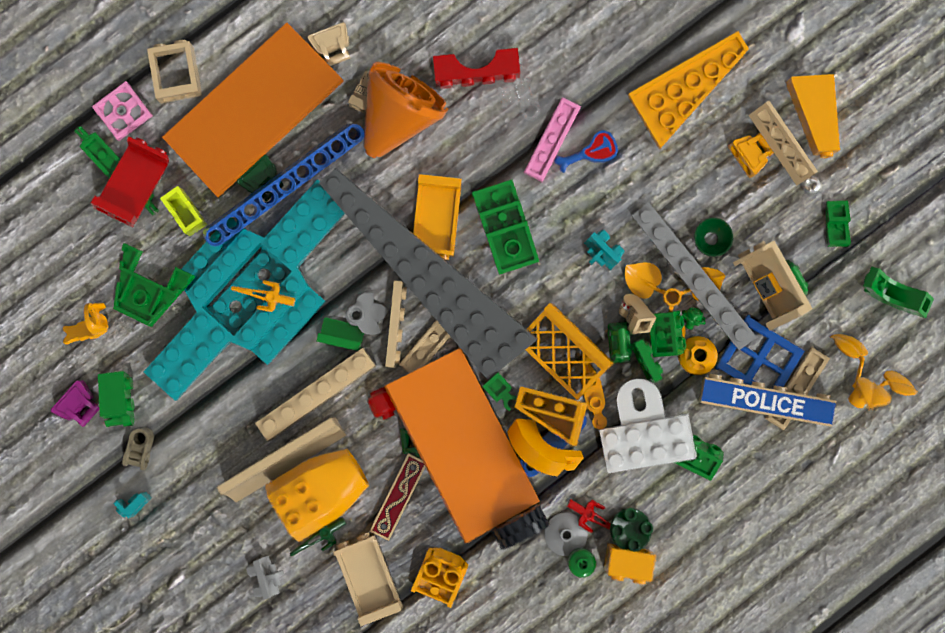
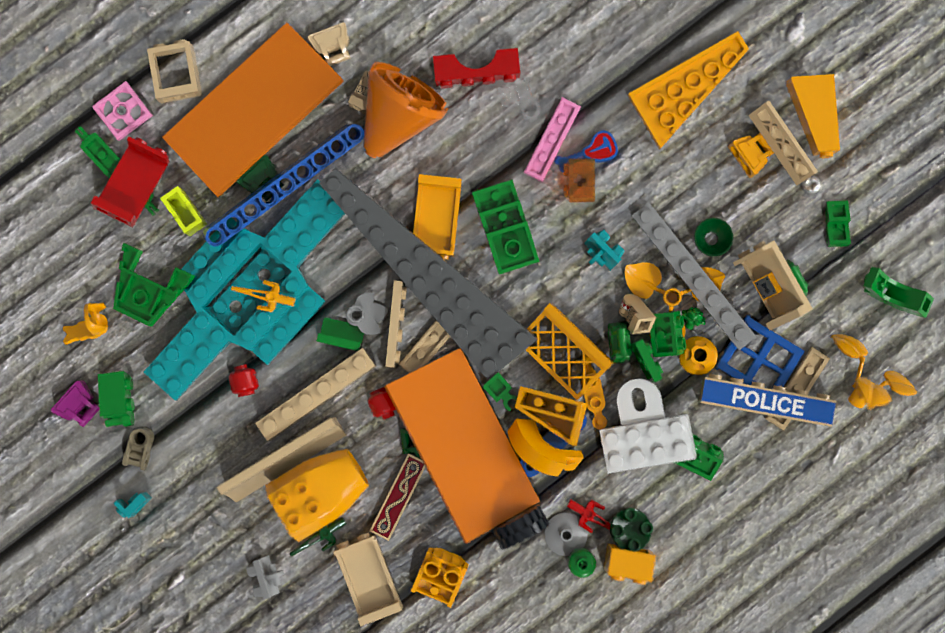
(243, 381): none -> red head
(586, 169): none -> clear orange brick

